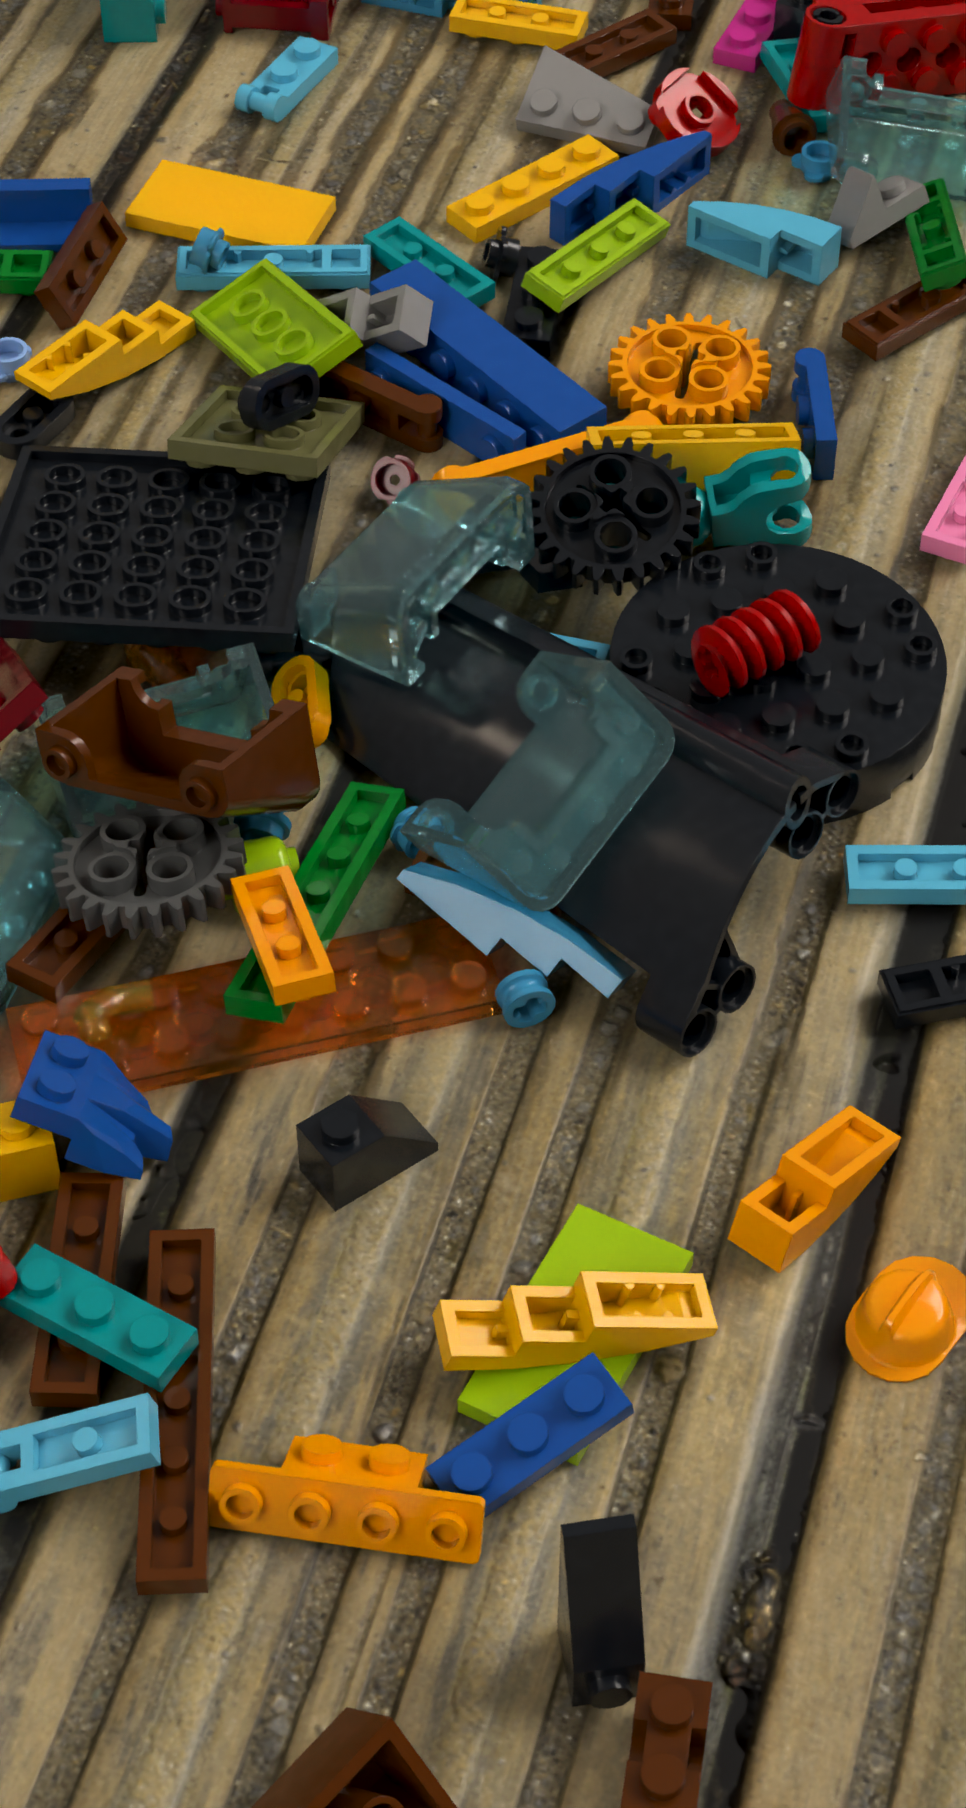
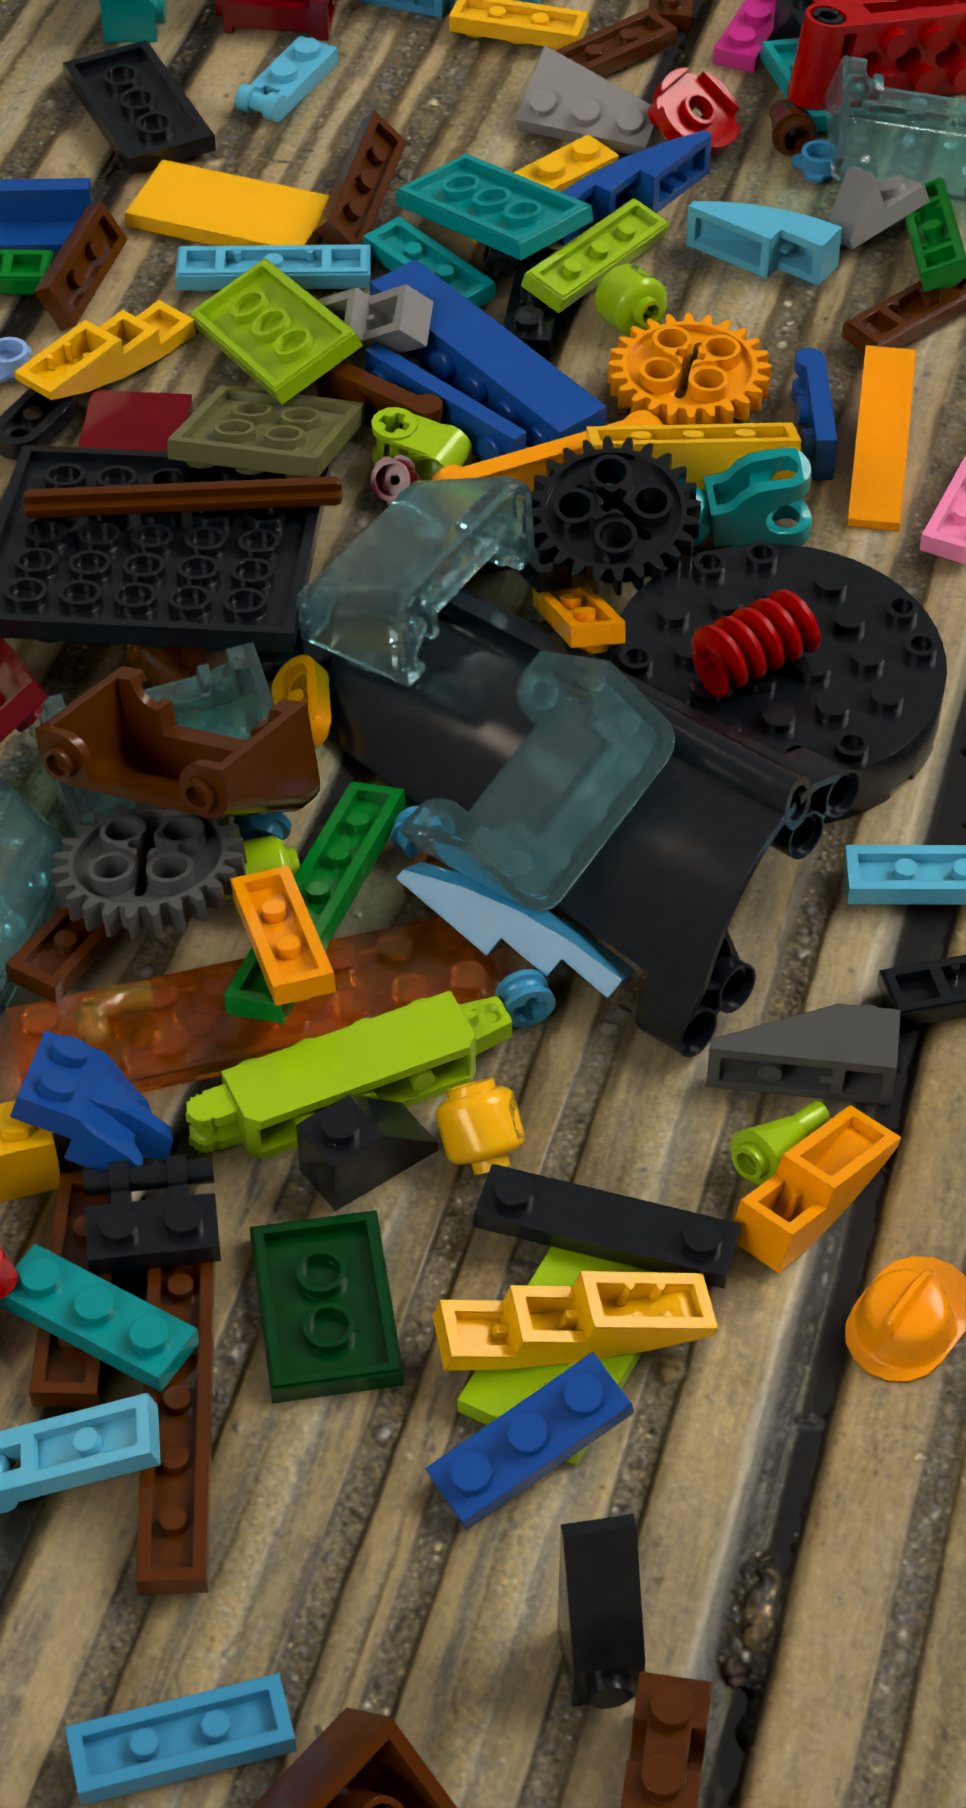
(133, 419): none -> dark red tile
(139, 107): none -> black plate
(156, 1230): none -> black plate
(180, 1739): none -> dark azure plate
(182, 497): none -> reddish brown axle
(209, 249): dark azure plate -> none
(279, 396): black plate -> none
(325, 1307): none -> dark green tile
(349, 1499): light orange bracket -> none
(361, 182): none -> reddish brown plate
(388, 1057): none -> lime hinge
(421, 440): none -> lime piece
(480, 1125): none -> yellow head
(494, 206): none -> teal tile
(581, 618): none -> light orange plate
(606, 1225): none -> black plate
(630, 297): none -> lime head
(760, 1148): none -> lime cone
(818, 1054): none -> dark grey slope
(882, 438): none -> light orange slope

